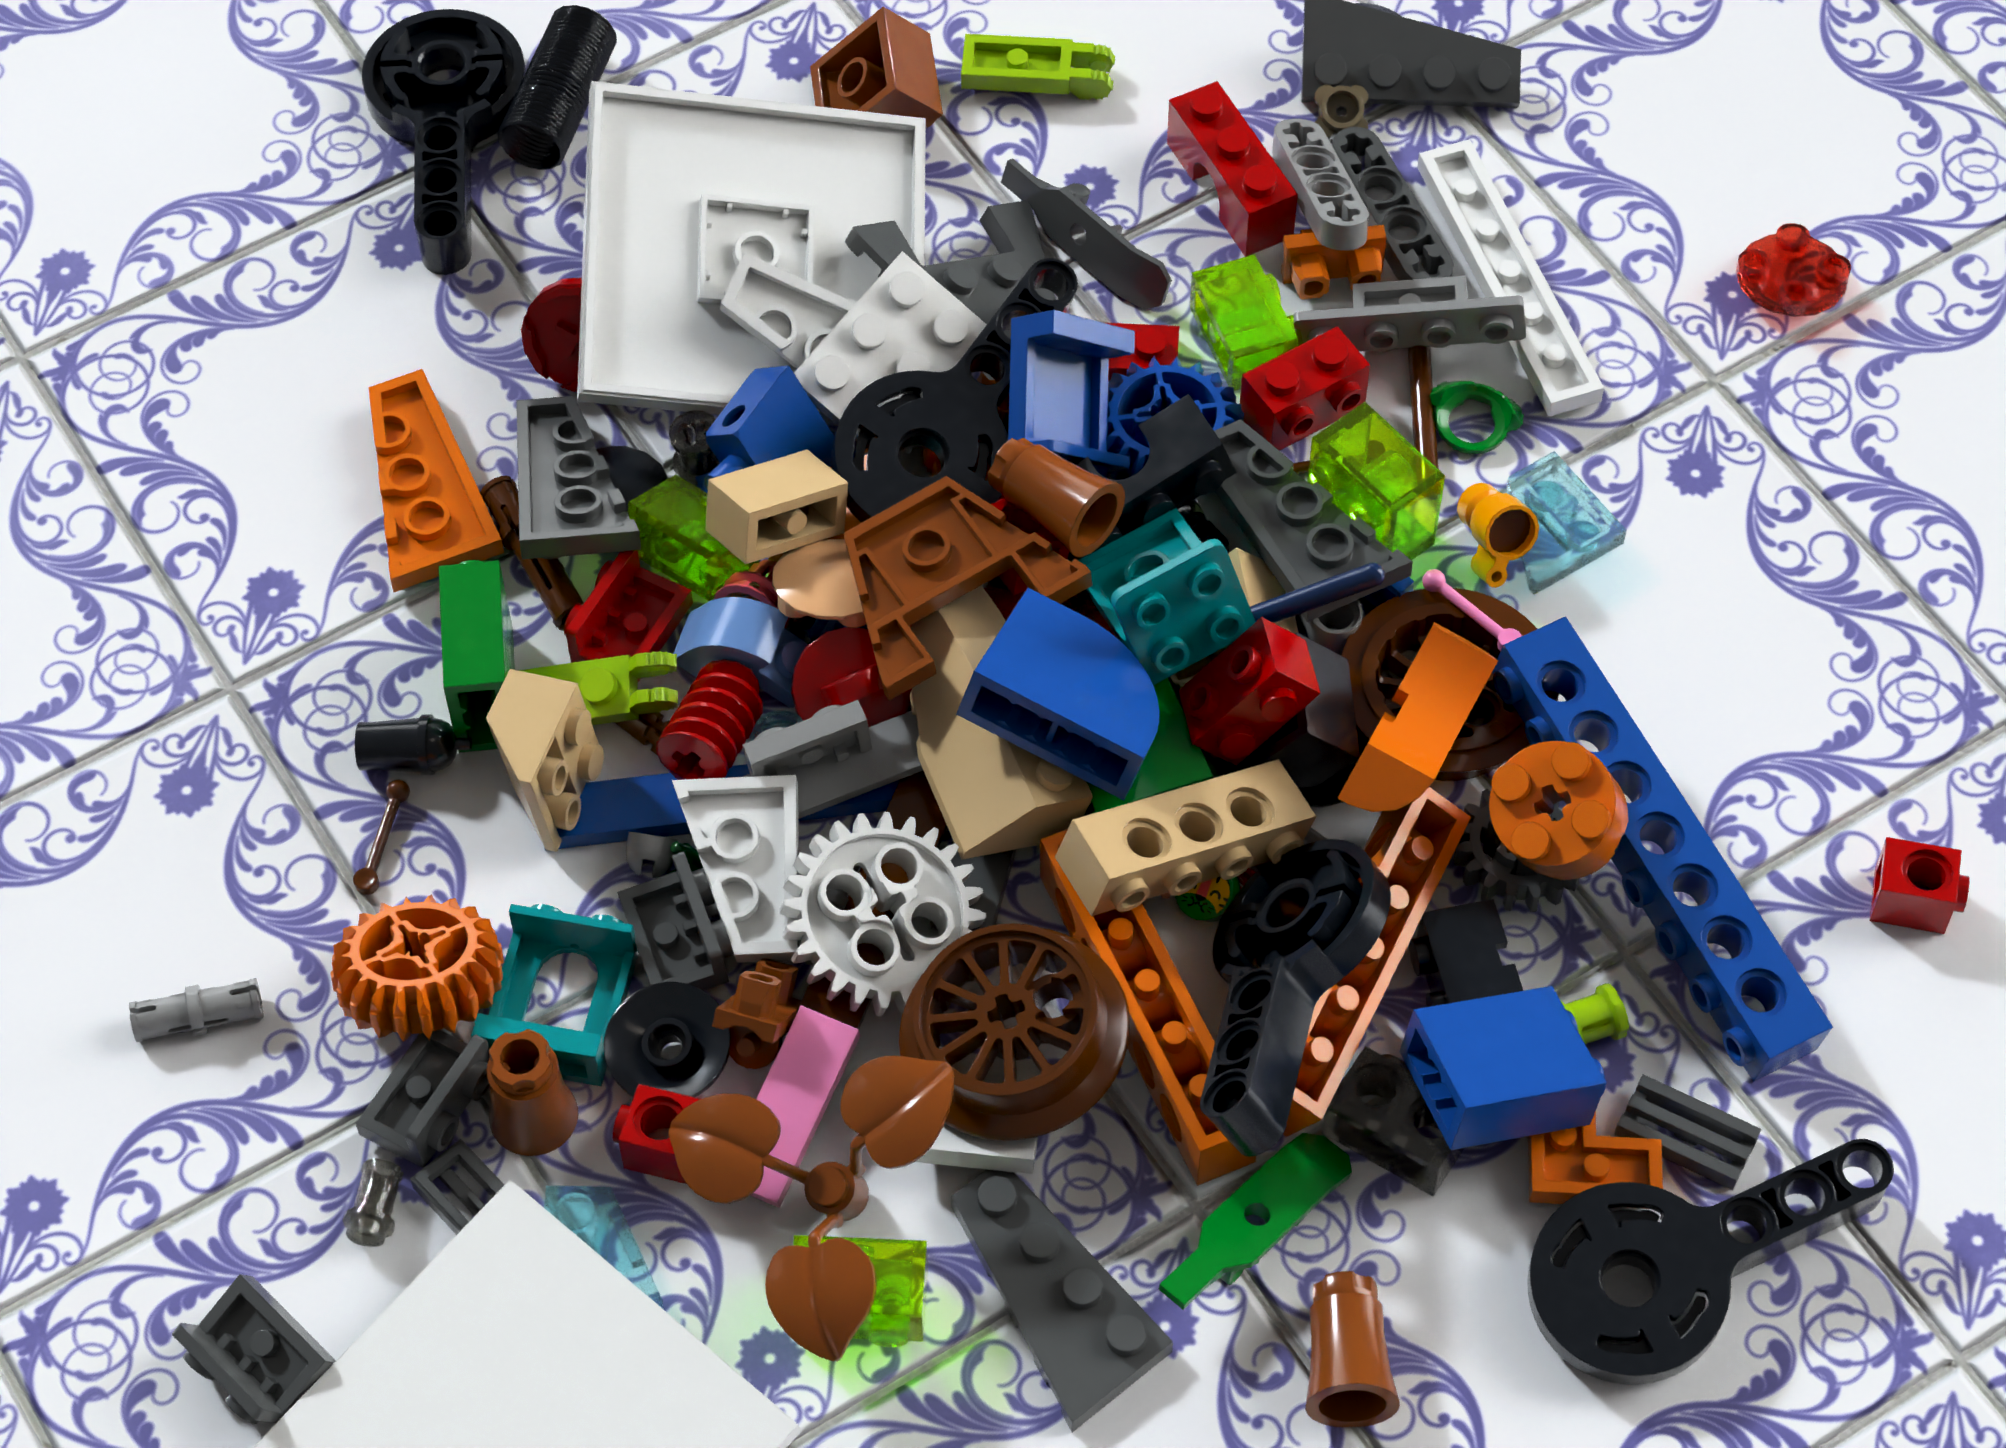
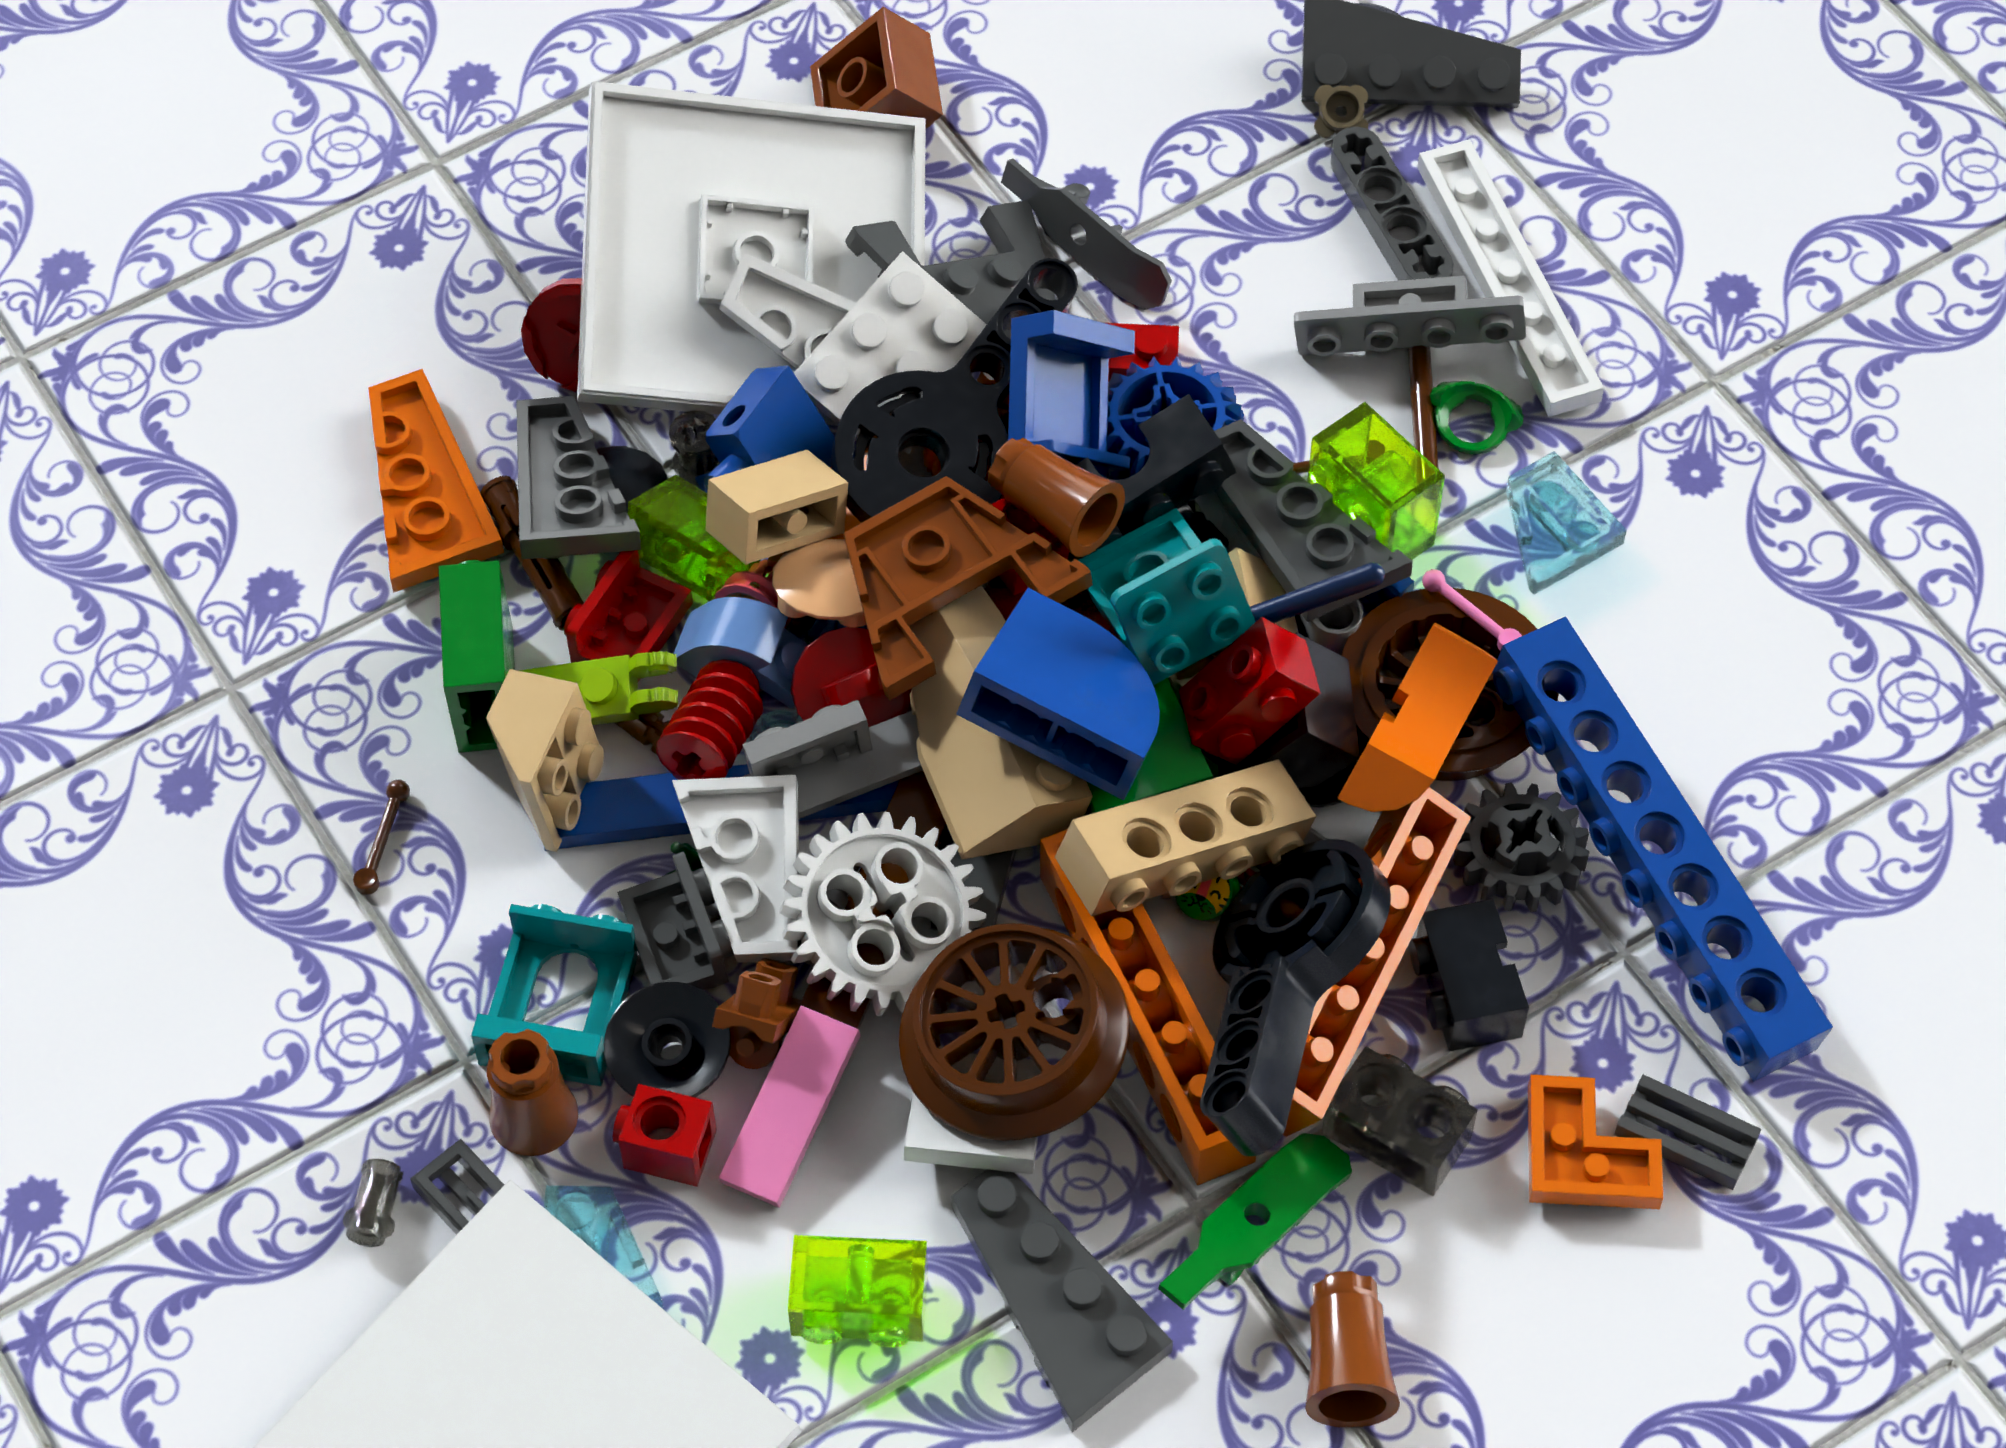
(196, 1010): light grey pin -> none
(254, 1352): dark grey bracket -> none
(407, 745): black piece -> none
(417, 968): orange gear -> none
(426, 1096): dark grey bracket -> none
(443, 116): black beam -> none
(557, 87): black piece -> none
(649, 847): light grey hinge -> none
(726, 1141): dark orange plant -> none
(1036, 65): lime hinge -> none
(1241, 316): clear neon green brick -> none
(1252, 191): red arch -> none
(1304, 389): red brick -> none
(1312, 265): orange hips -> none
(1322, 184): light grey beam -> none
(1500, 526): light orange piece -> none
(1502, 1067): blue brick -> none
(1525, 798): orange brick -> none
(1600, 1015): lime bush -> none
(1679, 1256): black beam -> none
(1792, 272): clear red dish -> none
(1905, 905): red brick -> none

